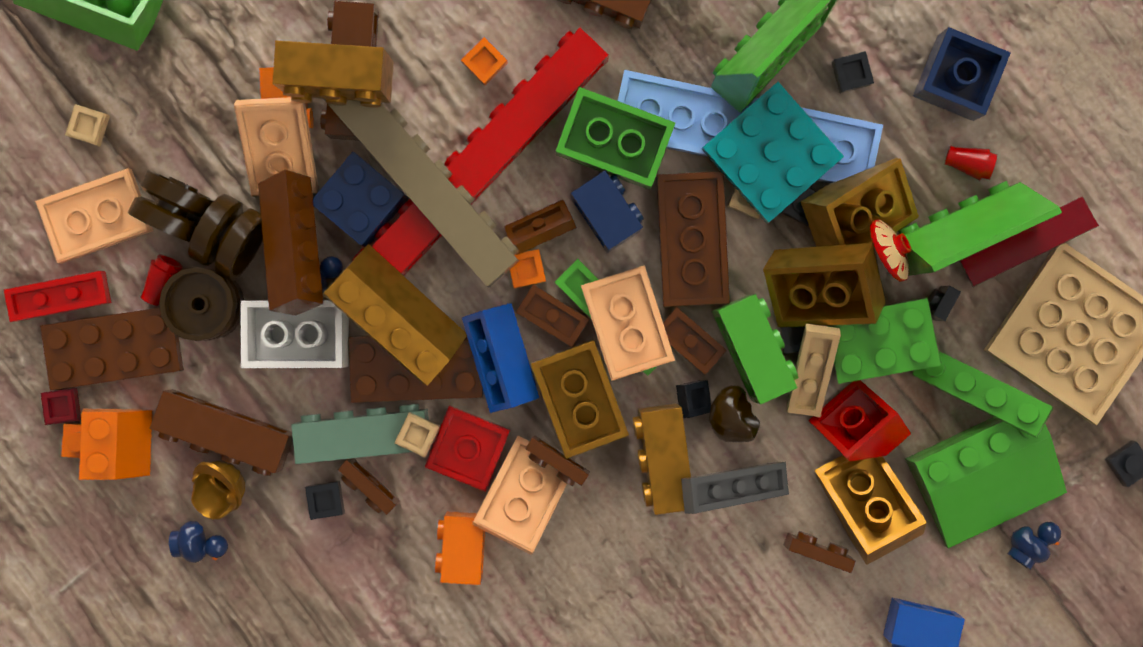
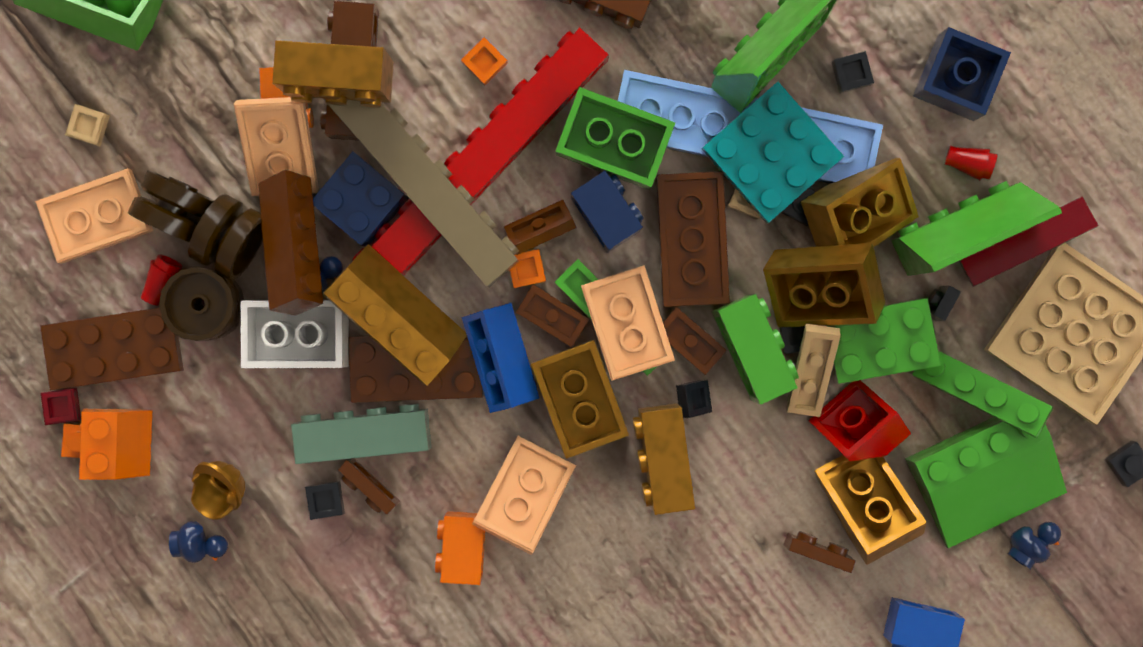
(57, 296): red plate -> none
(221, 431): reddish brown brick -> none
(417, 434): tan tile -> none
(467, 448): red plate -> none
(545, 454): reddish brown plate -> none
(733, 416): dark brown hair -> none
(734, 487): dark grey plate -> none
(891, 249): dish -> none

